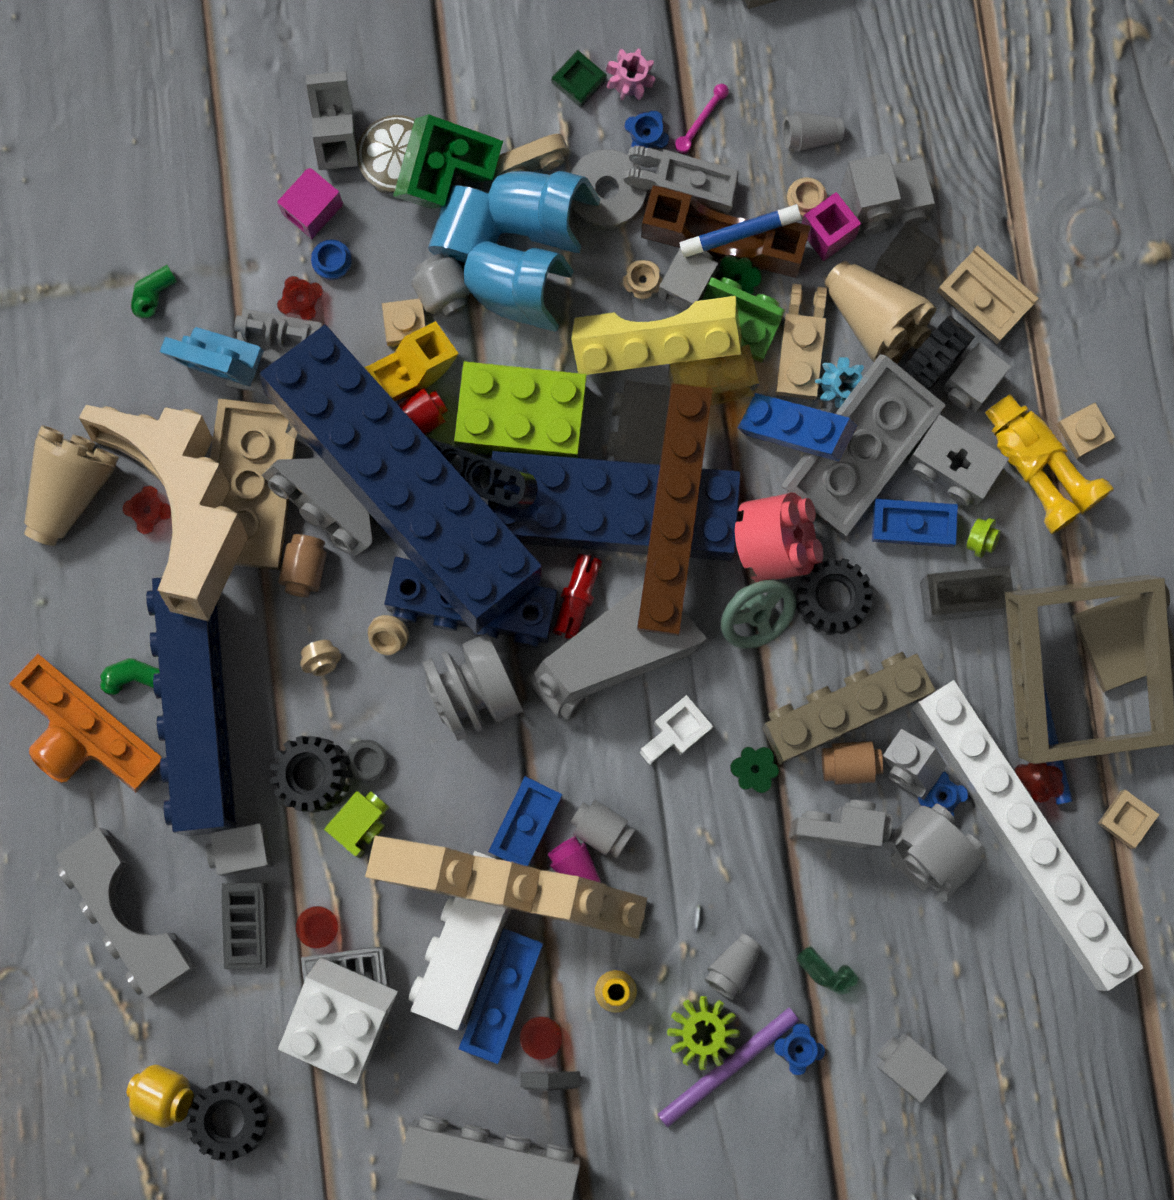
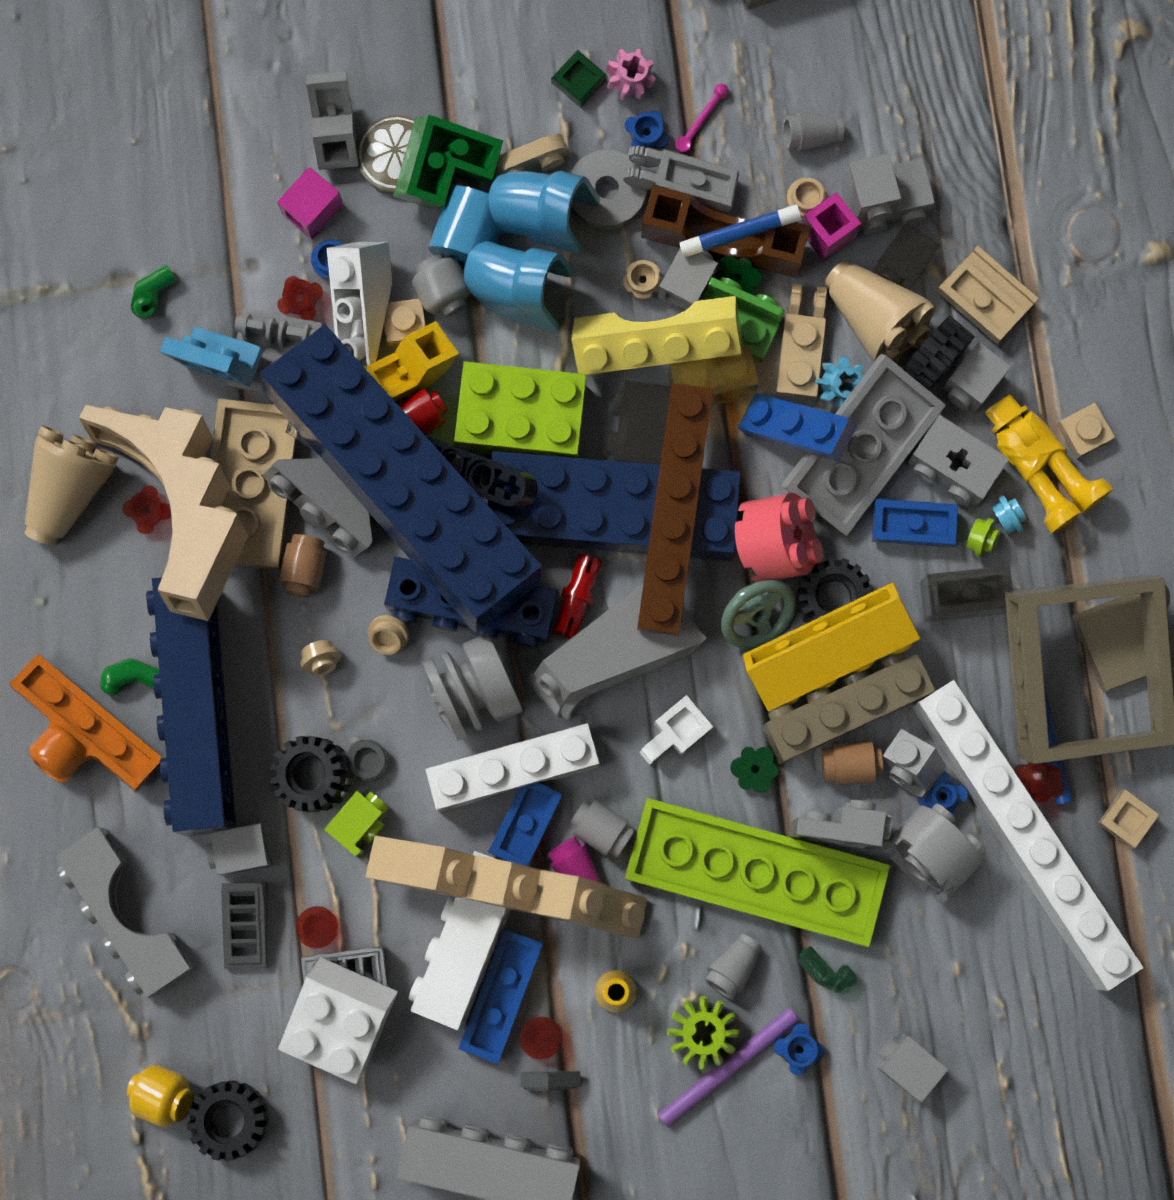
(360, 295): none -> white slope
(512, 767): none -> white arch
(757, 872): none -> lime plate
(831, 647): none -> yellow brick
(1009, 515): none -> medium azure plate

